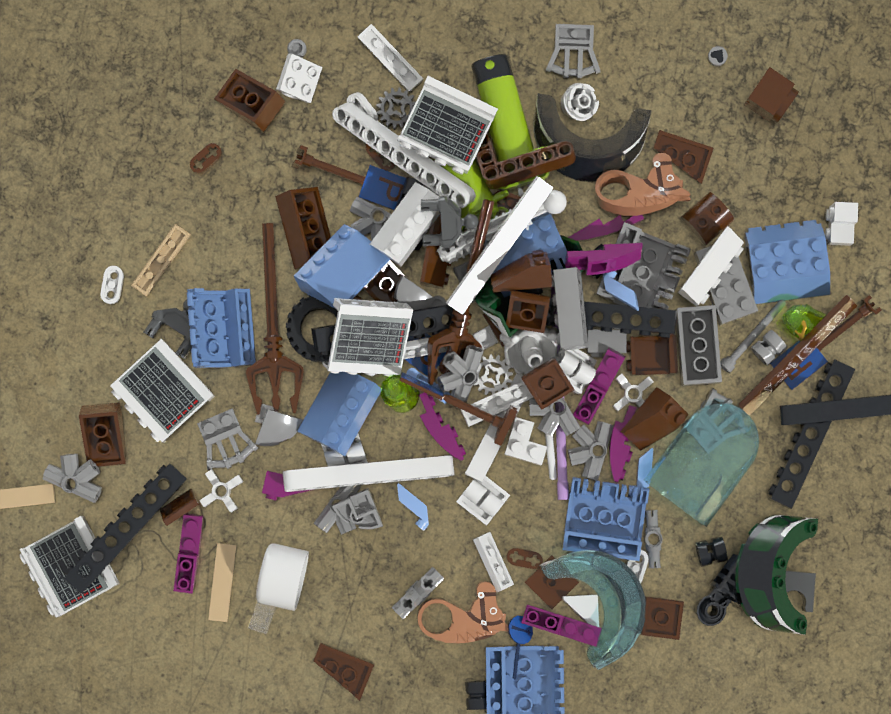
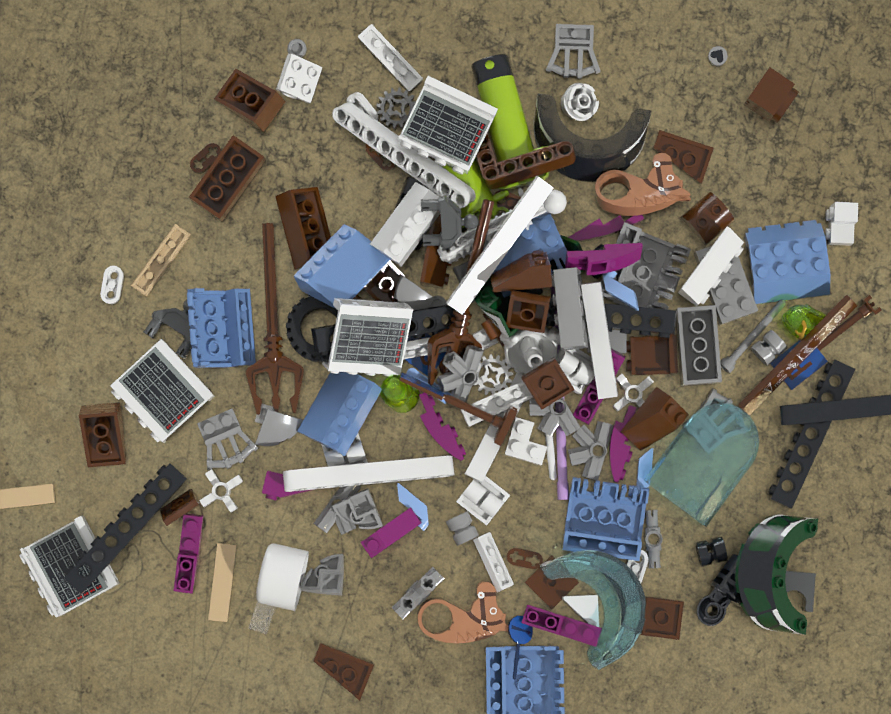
(80, 475): light grey piece -> none
(227, 178): none -> reddish brown brick
(326, 577): none -> light grey brick
(367, 223): light grey piece -> none
(377, 186): piece -> none
(391, 532): none -> magenta slope
(462, 528): none -> light grey wheel
(477, 695): black wheel -> none
(491, 330): none -> dark orange beam
(599, 340): none -> white tile

